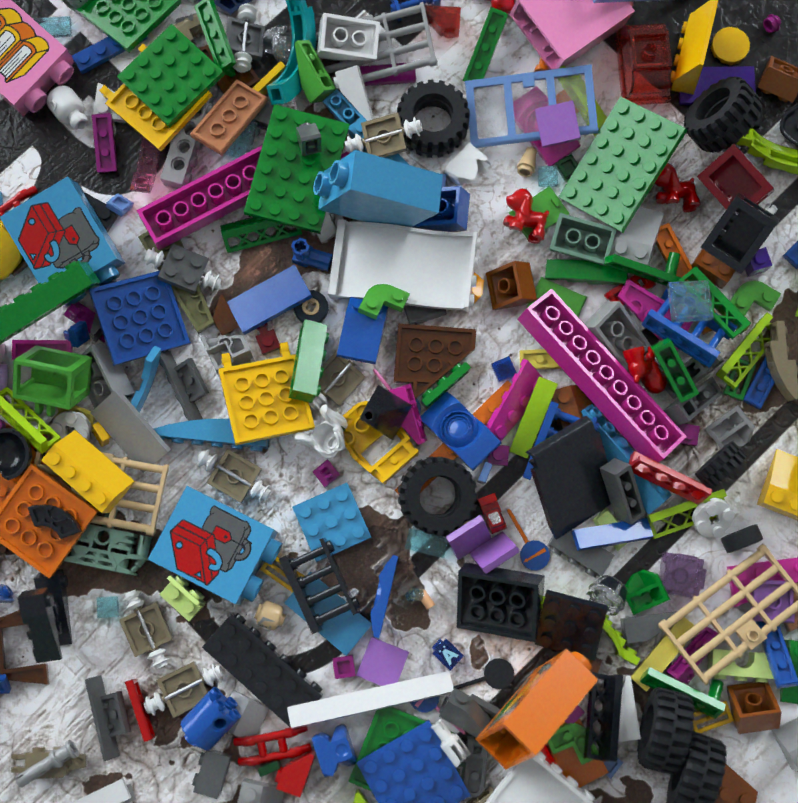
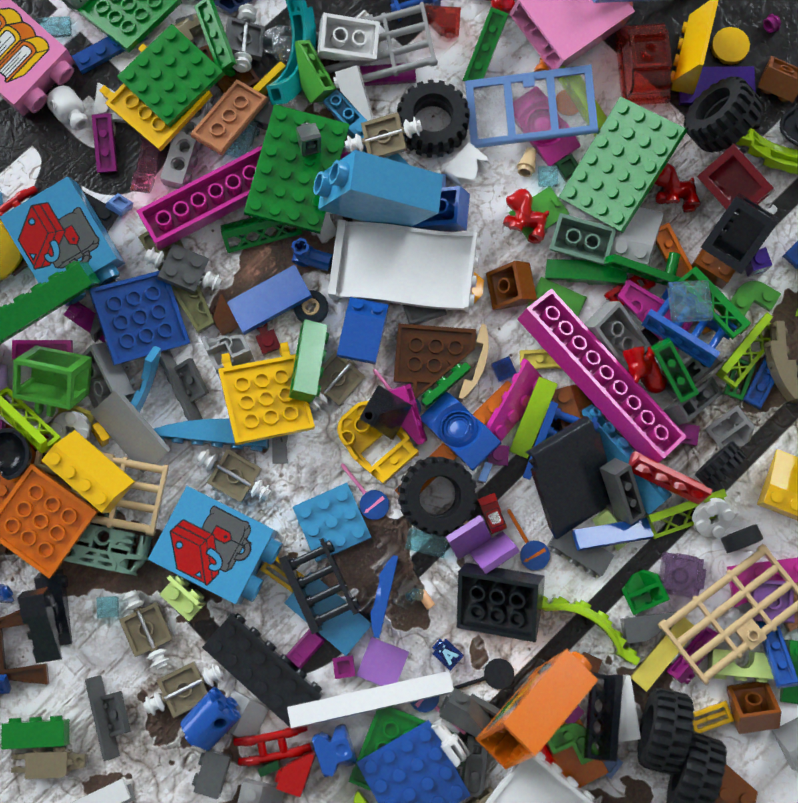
(35, 732): none -> green brick
(55, 518): black tile -> none
(55, 759): light grey pin -> none
(77, 334): blue tile -> none
(141, 715): red tile -> none
(269, 615): tan head -> none
(280, 450): none -> light grey sticker
(305, 648): none -> magenta tile
(326, 473): magenta tile -> none
(327, 436): white hair -> none
(373, 503): none -> blue piece
(382, 295): bright green plate -> none
(482, 342): none -> tan slope
(557, 124): medium lavender tile -> none
(571, 624): black plate -> none
(609, 592): clear cone -> none
(707, 704): green piece -> none

